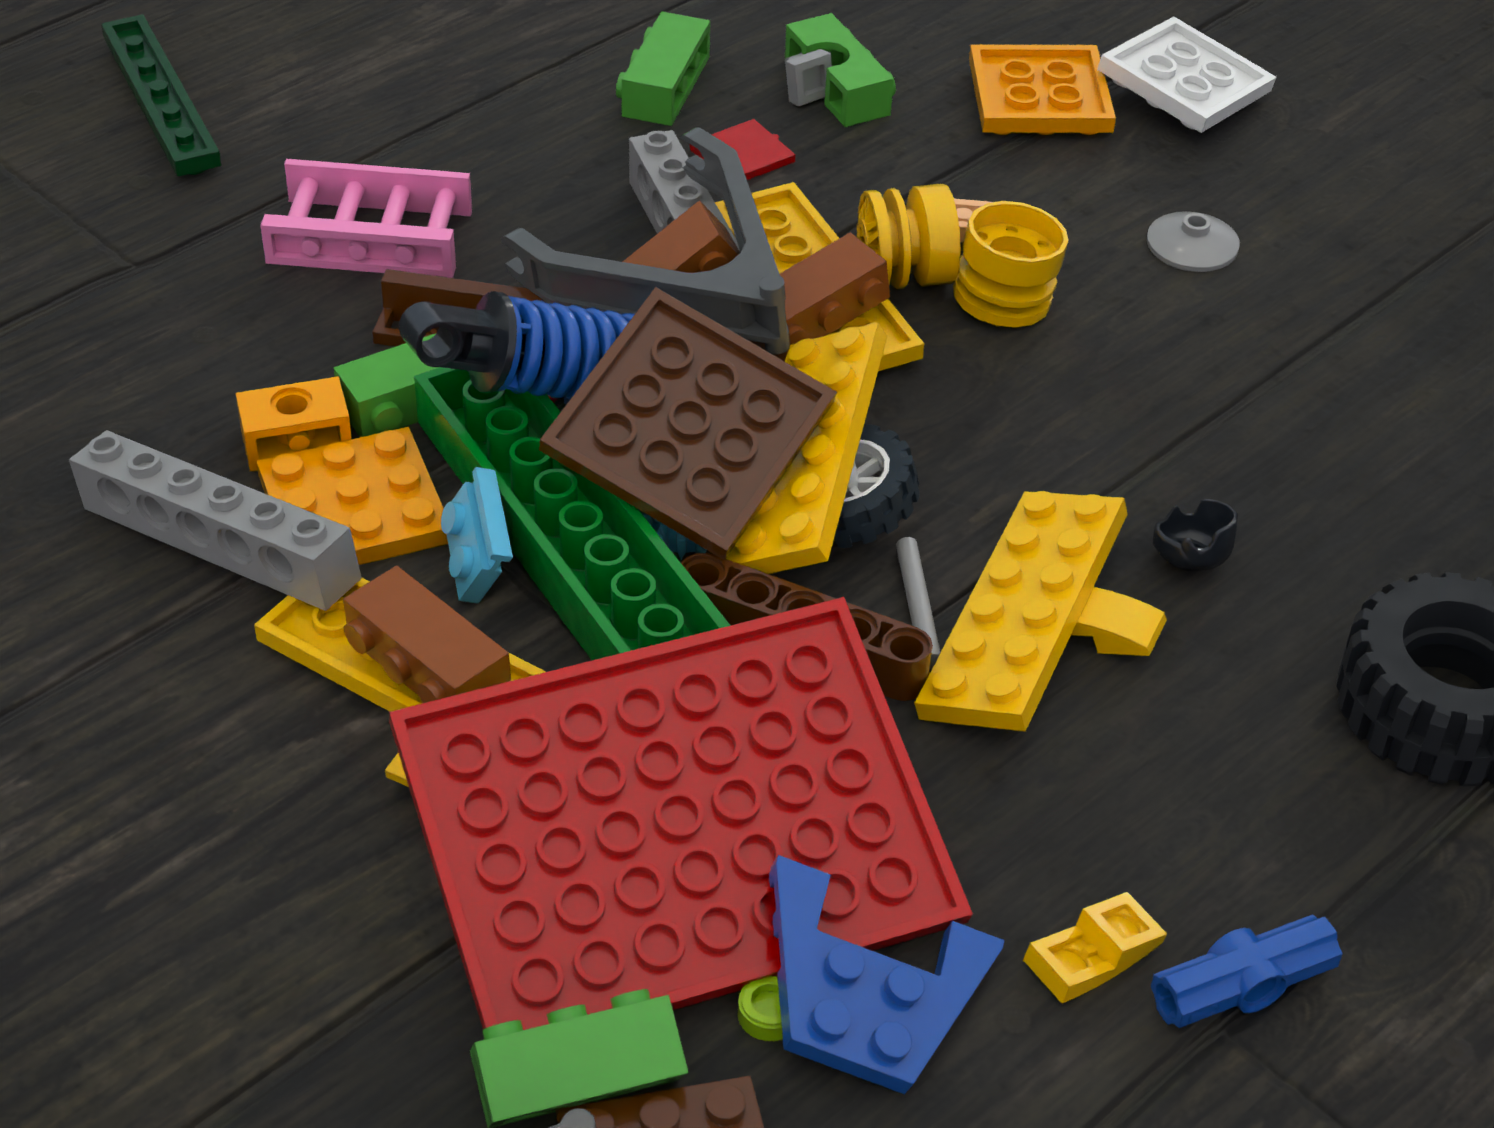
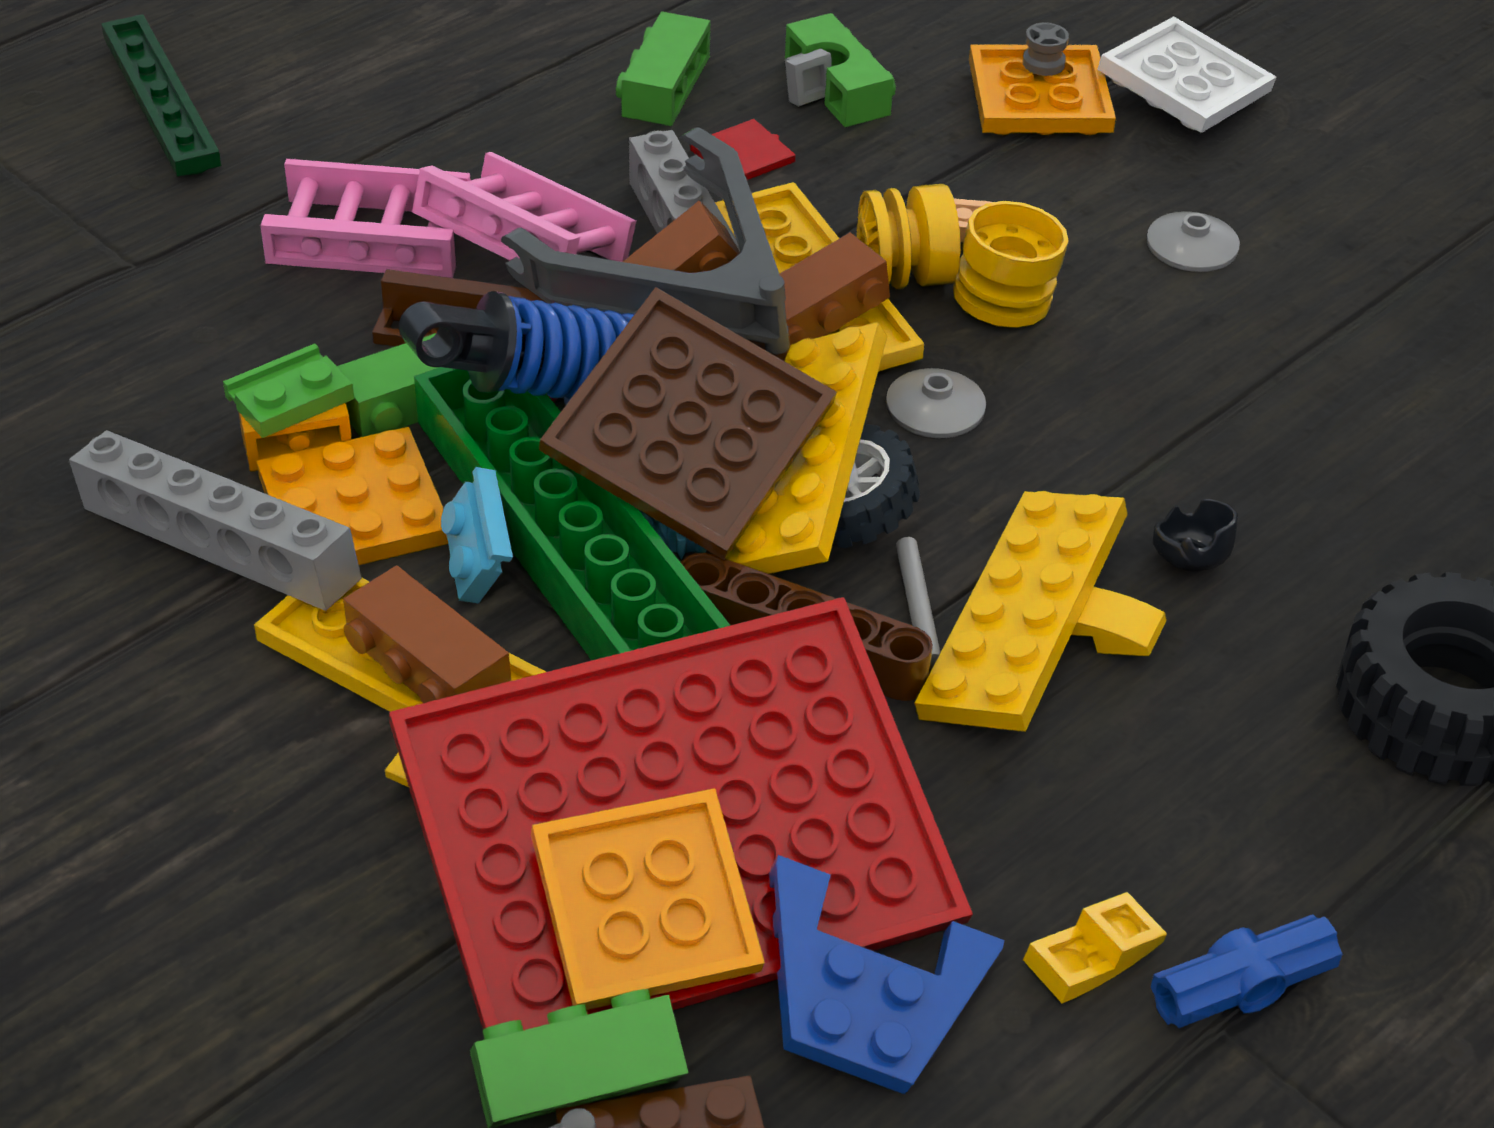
(288, 390): none -> bright green plate
(519, 198): none -> bright pink fence
(646, 898): none -> light orange plate
(760, 1009): lime tile -> none
(935, 403): none -> light grey dish
(1045, 49): none -> dark grey wheel

